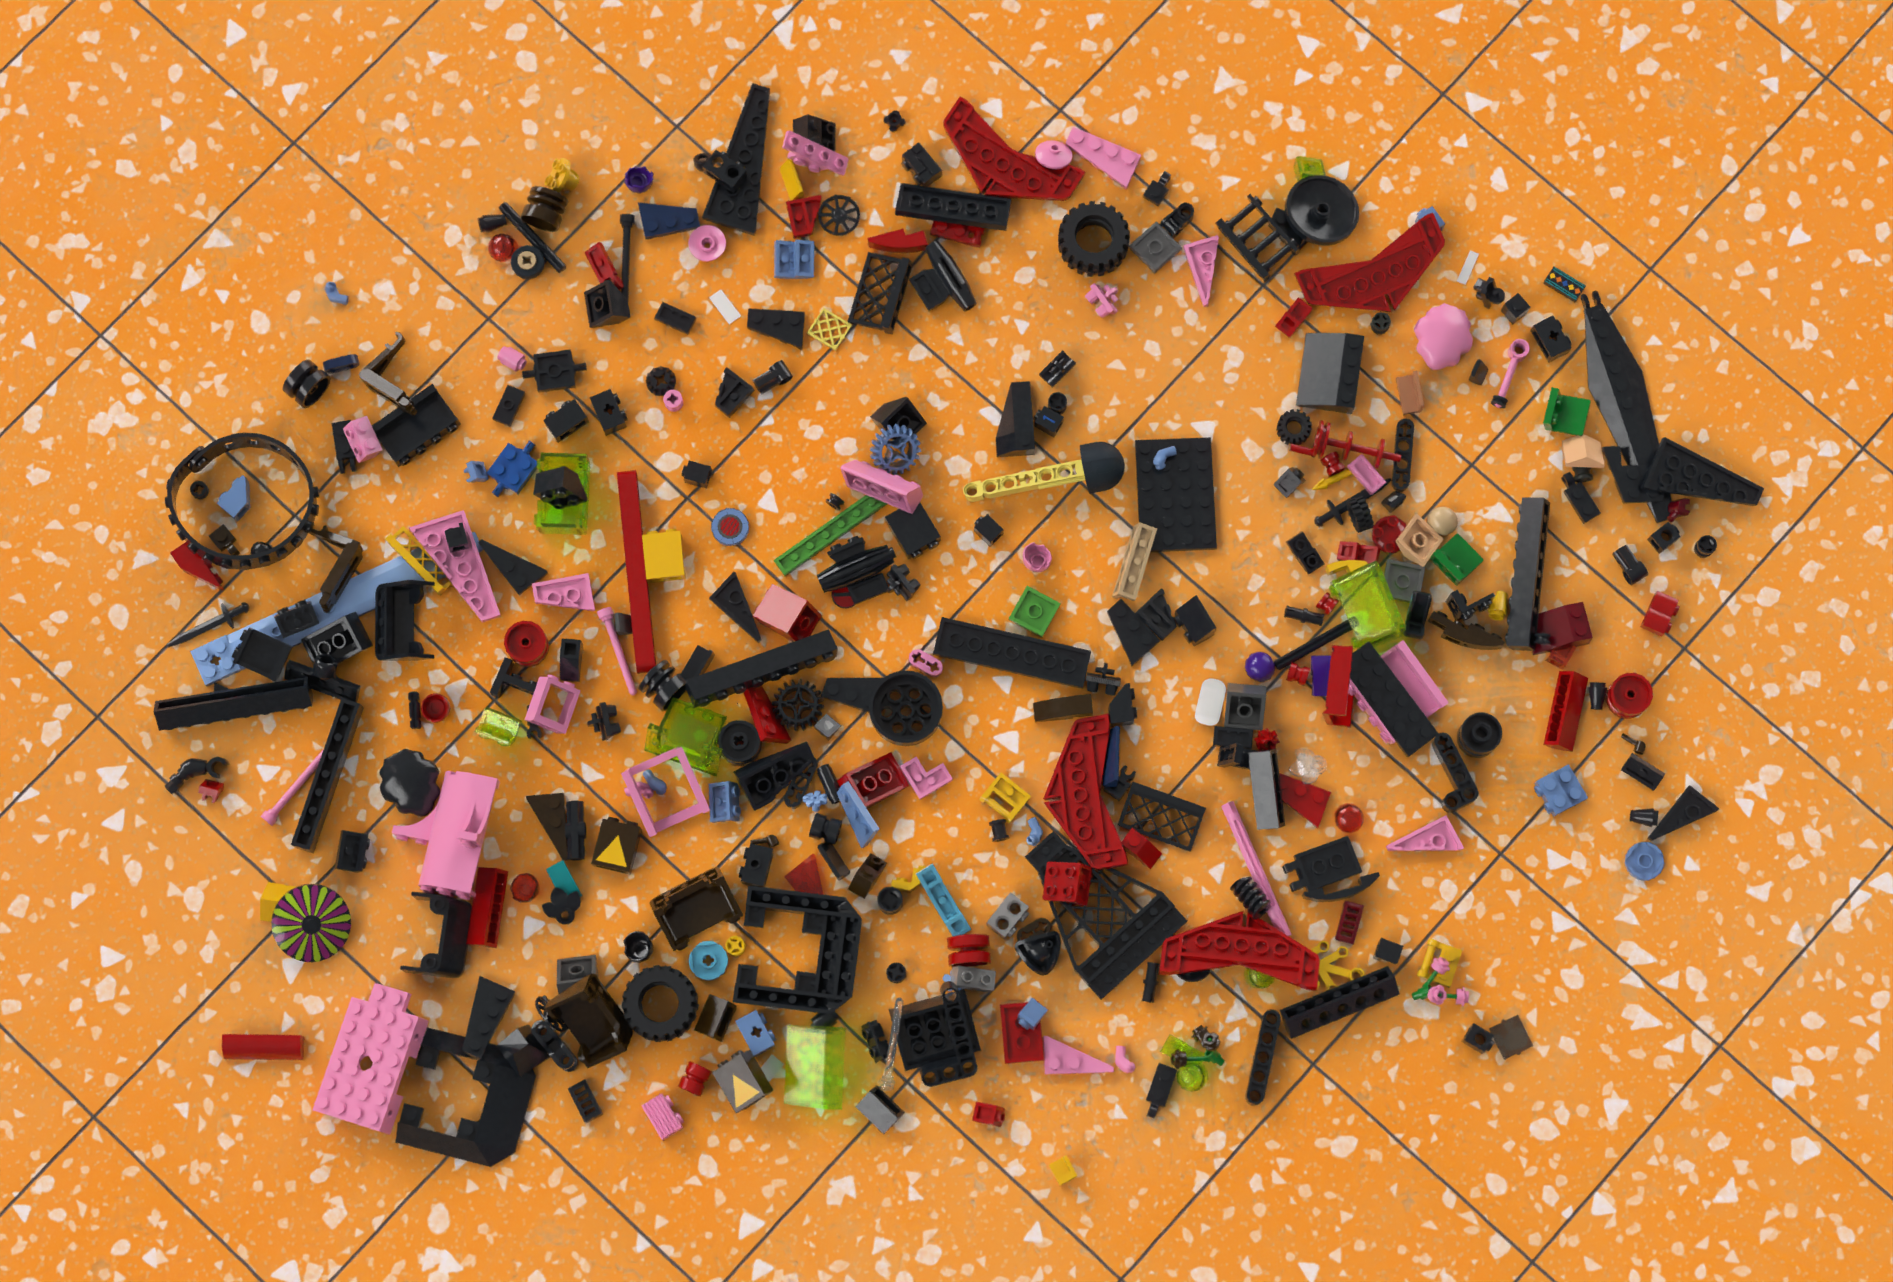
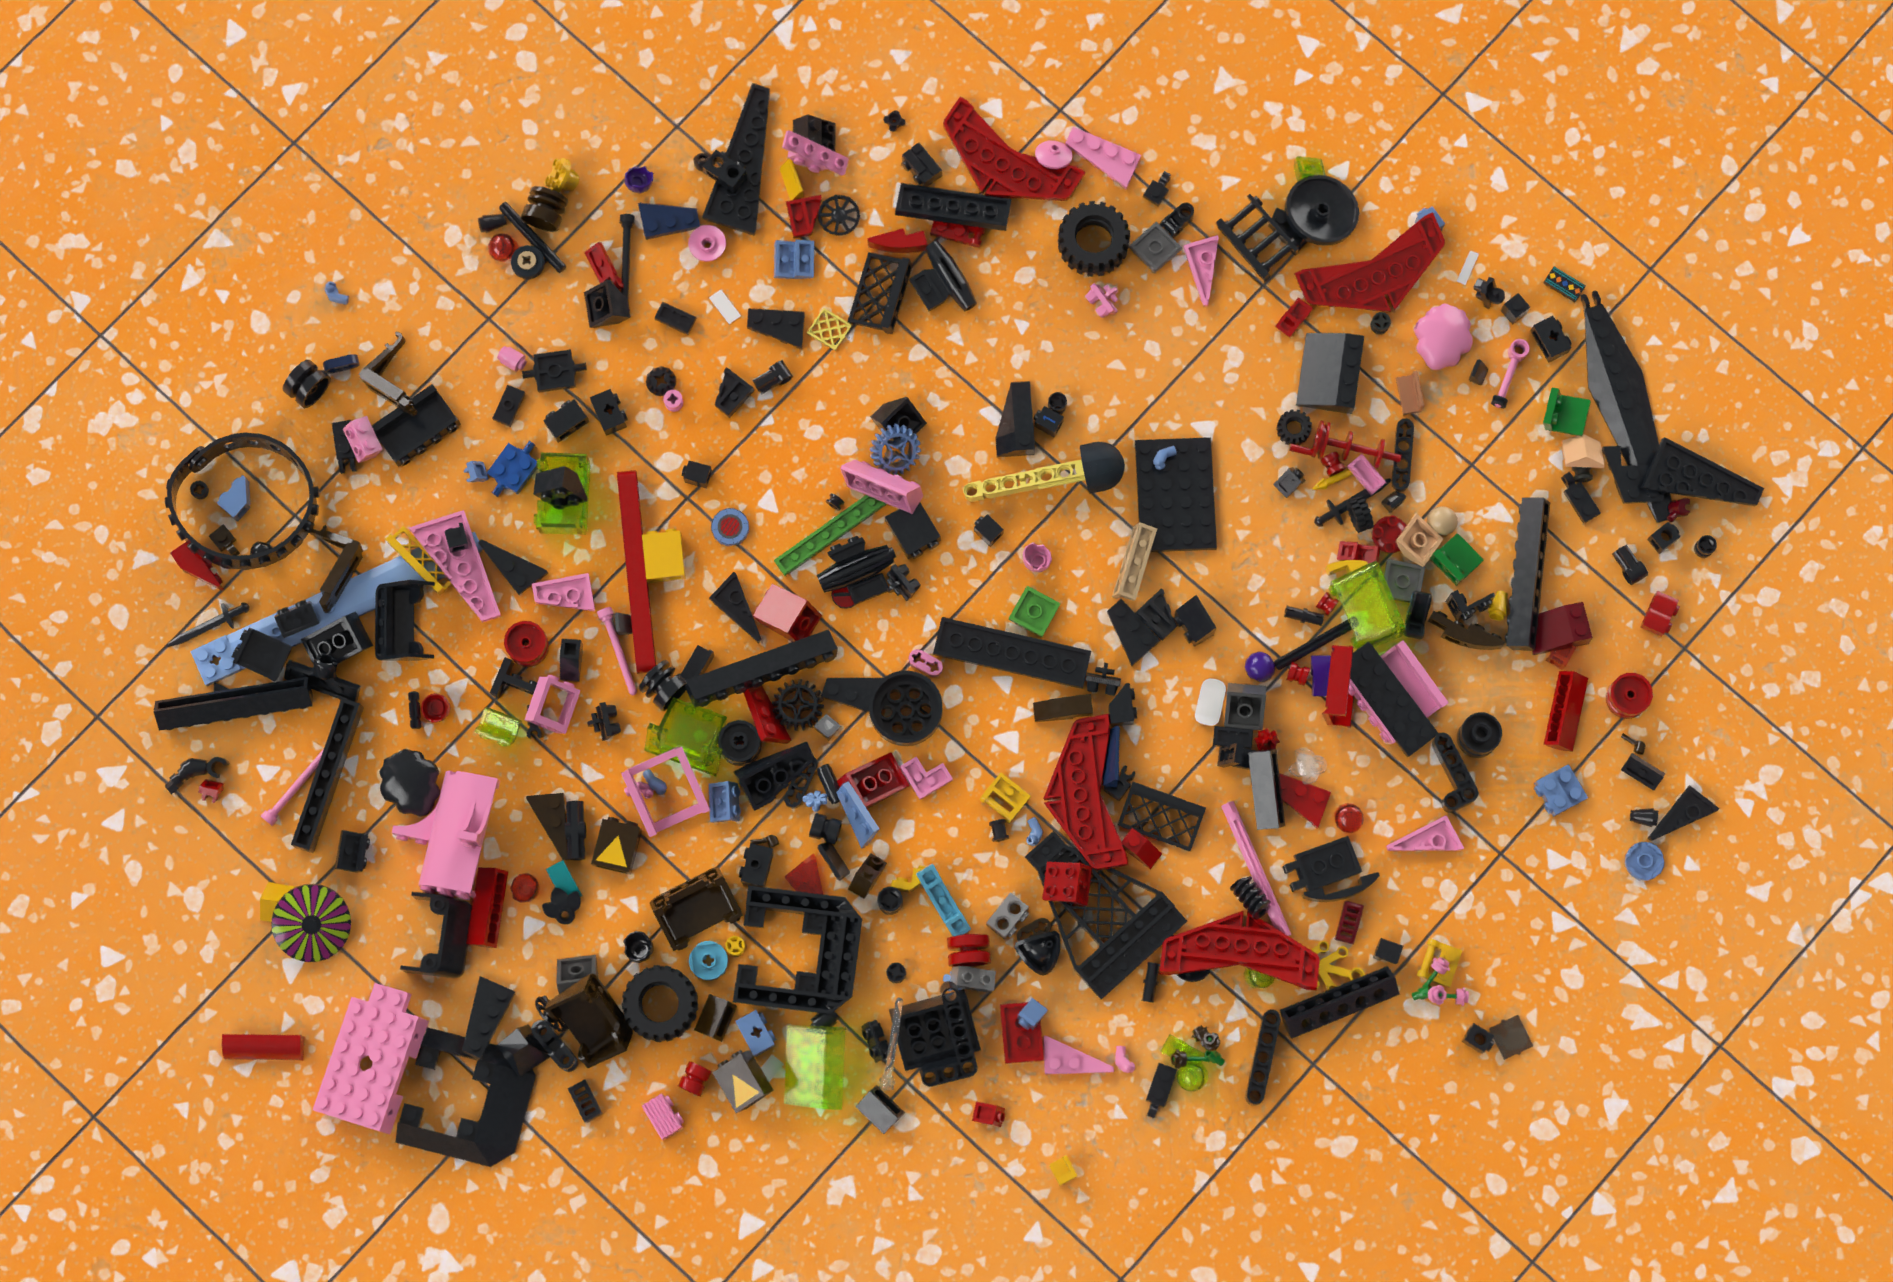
(1057, 369): black hips -> none
(1304, 552): black slope -> none
(1542, 639): black bush -> none
(1597, 695): black cone -> none

